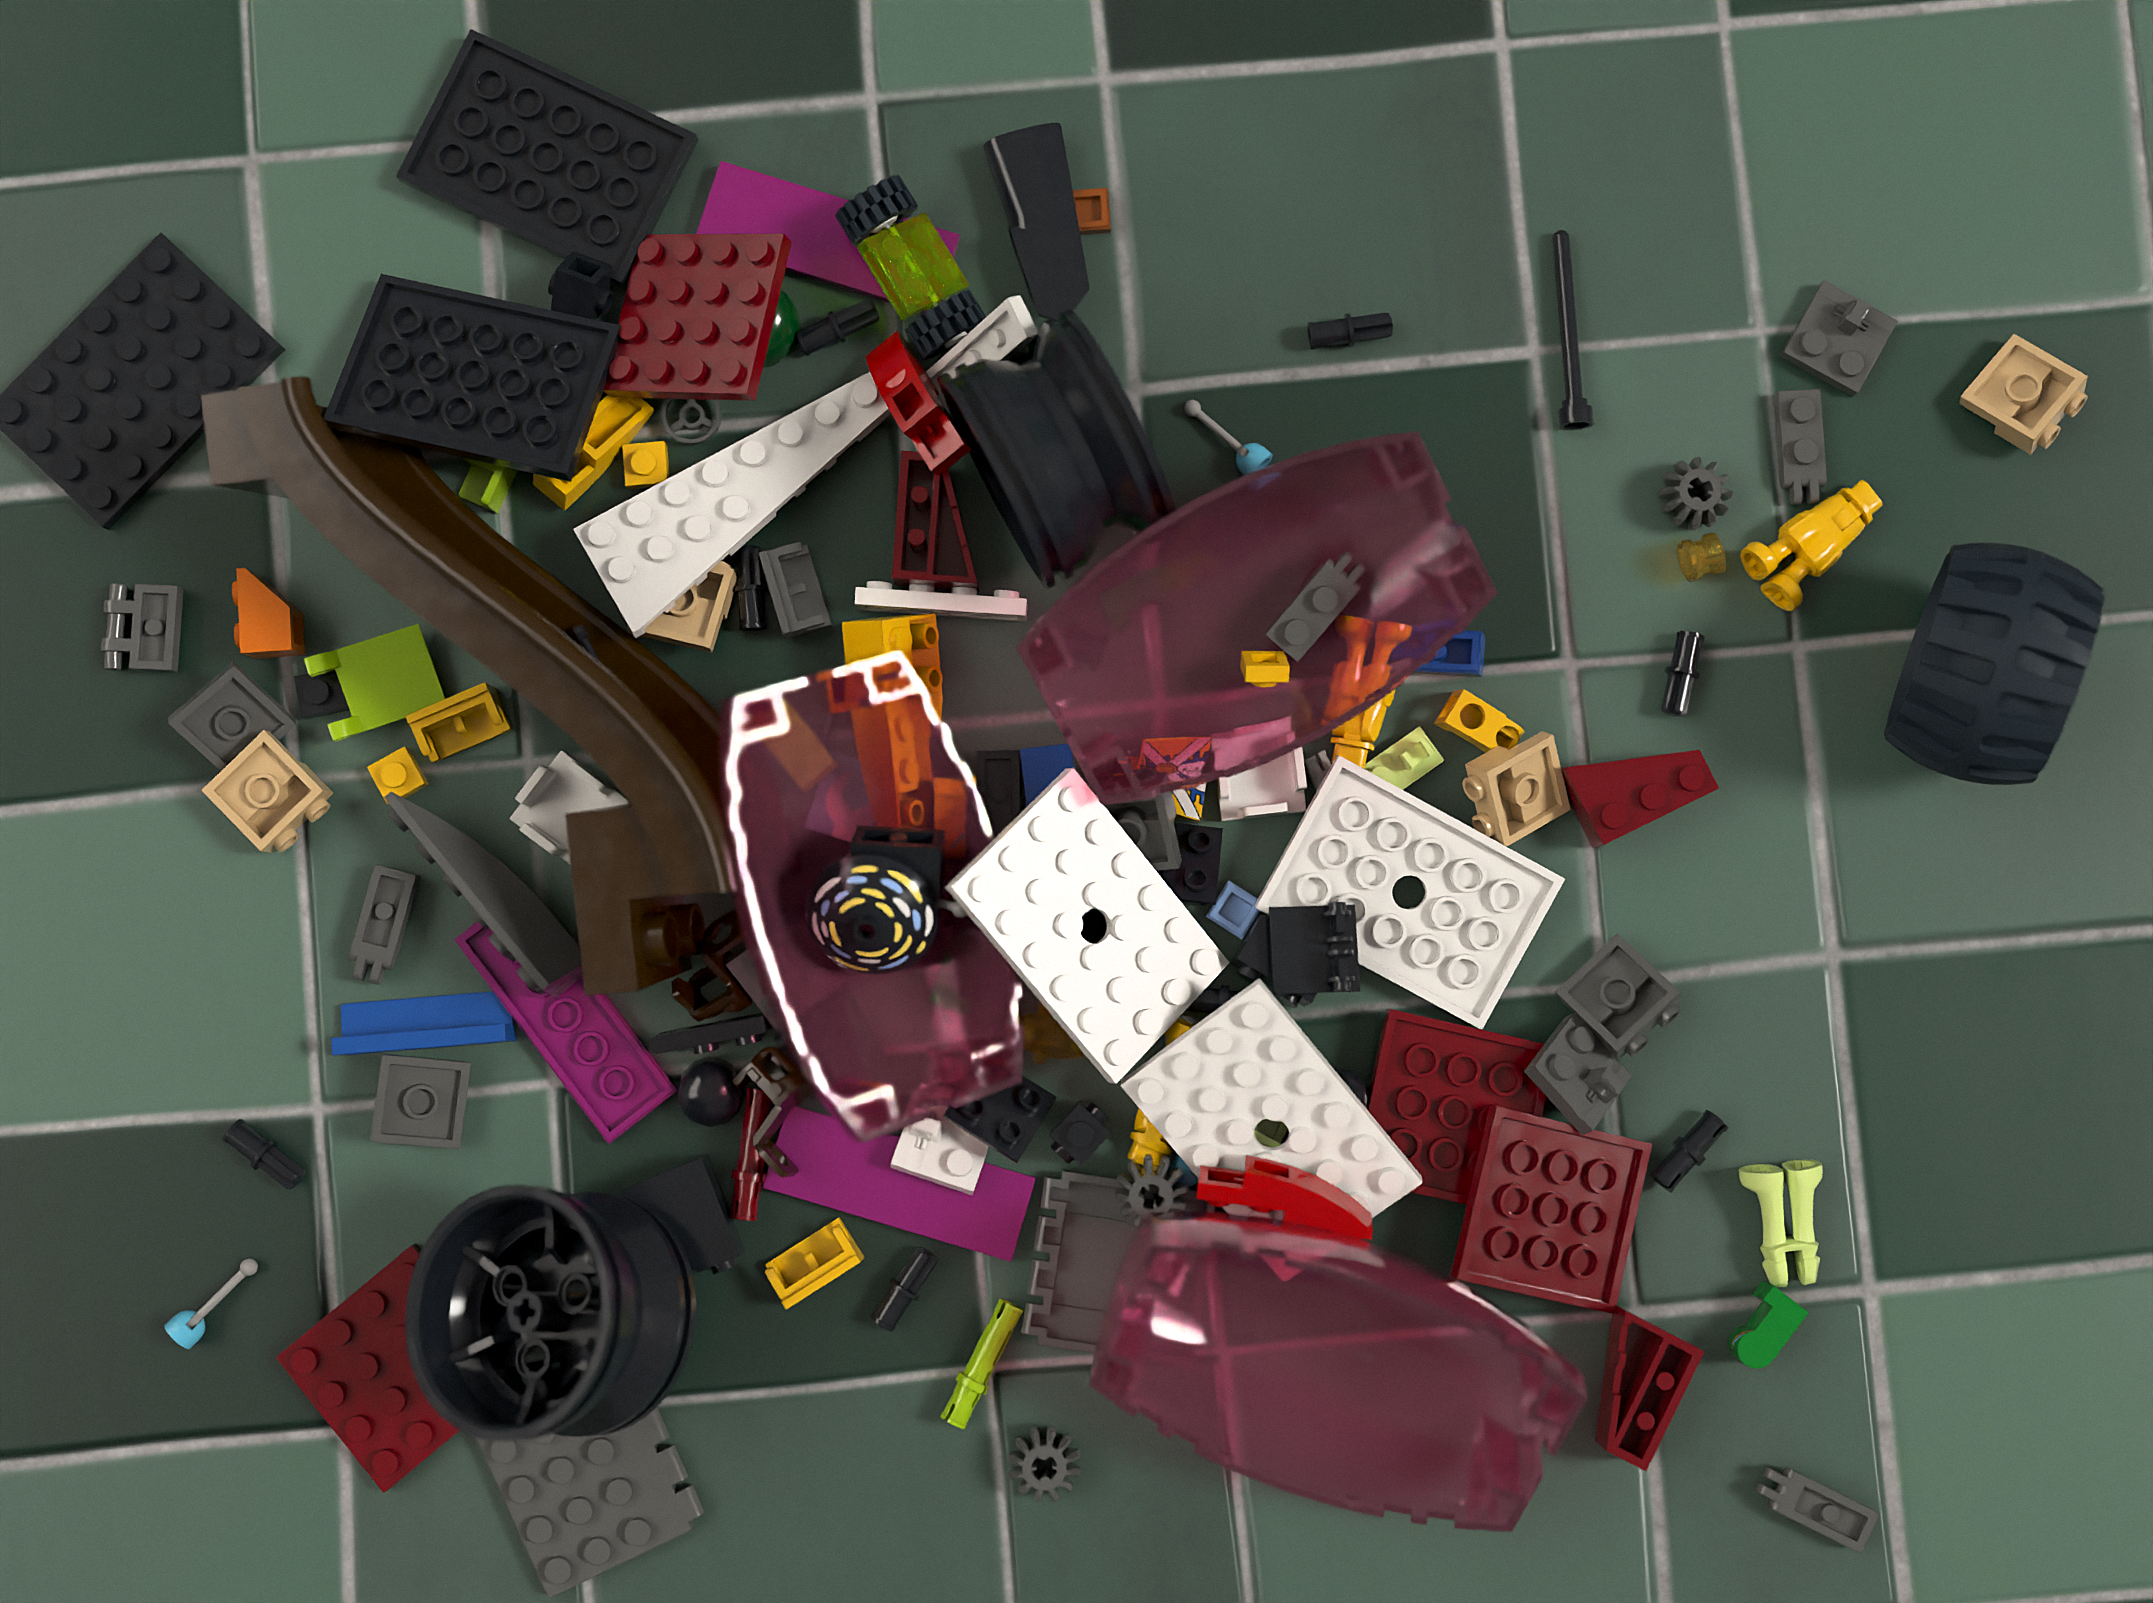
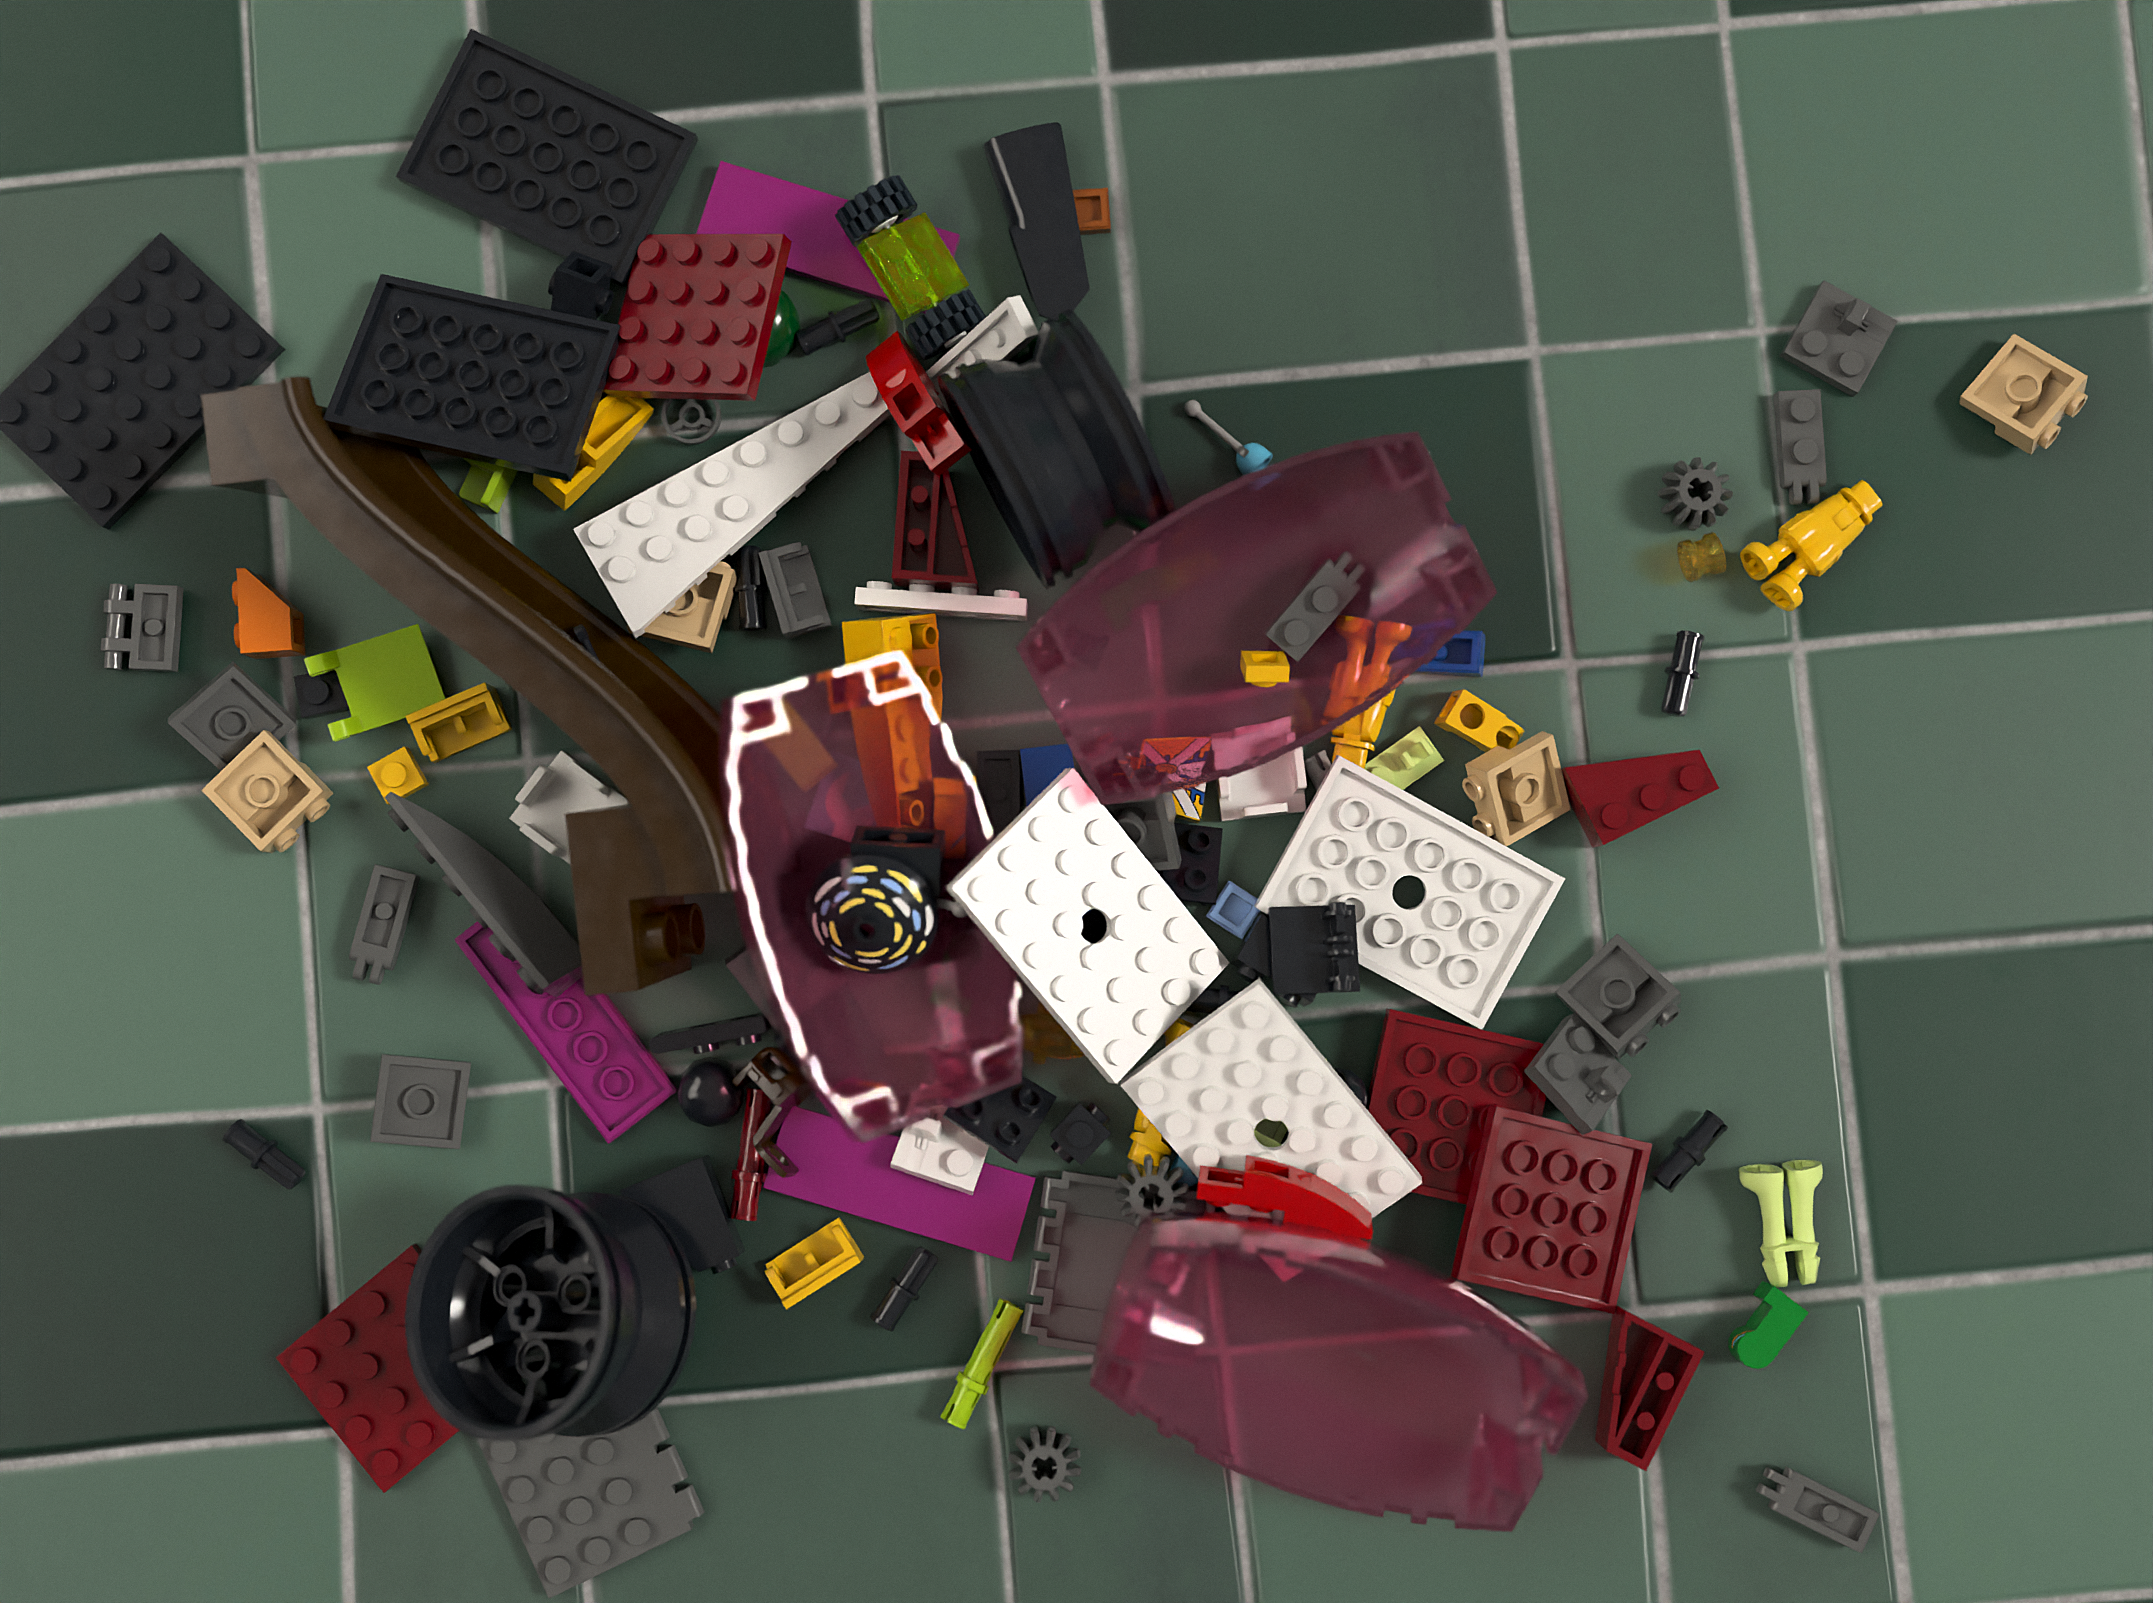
(189, 1326): hinge -> none
(423, 1024): blue panel -> none
(645, 464): yellow plate -> none
(714, 955): dark brown piece -> none
(1349, 330): black axle -> none
(1575, 410): black piece -> none
(1995, 663): black wheel -> none

